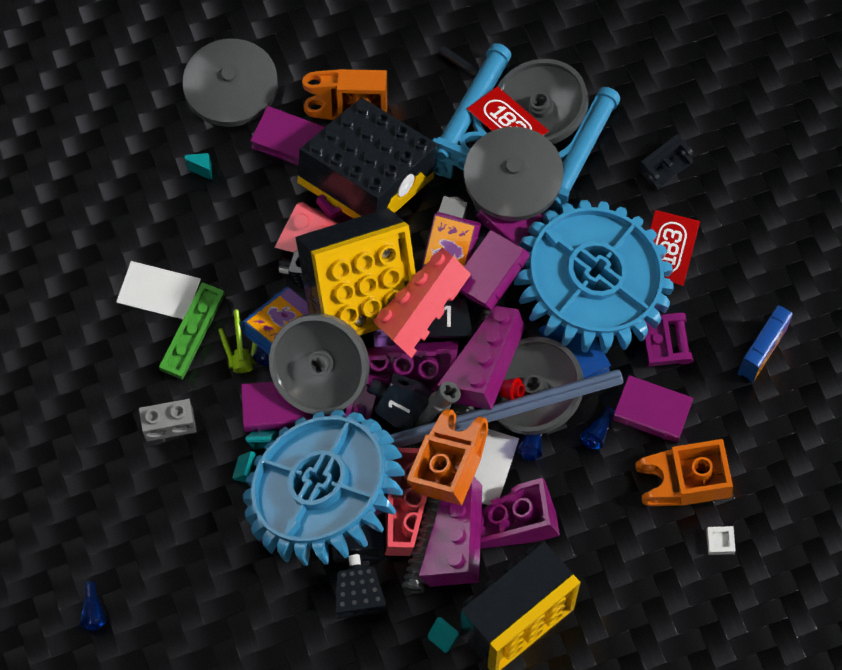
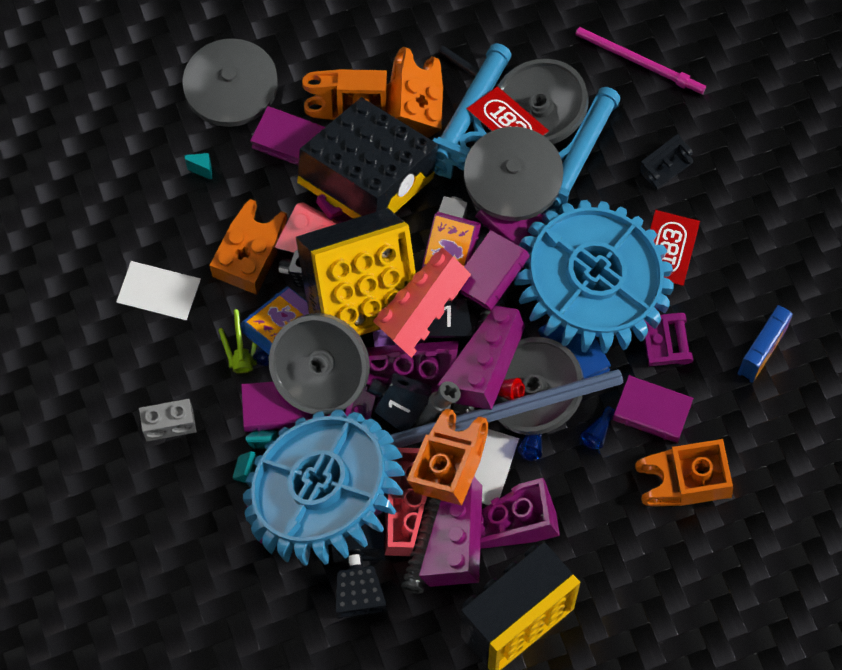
(92, 612): clear blue cone -> none
(192, 330): bright green plate -> none
(248, 249): none -> orange brick
(416, 93): none -> orange brick
(443, 635): teal slope -> none
(682, 80): none -> dark pink bar
(720, 540): white tile -> none

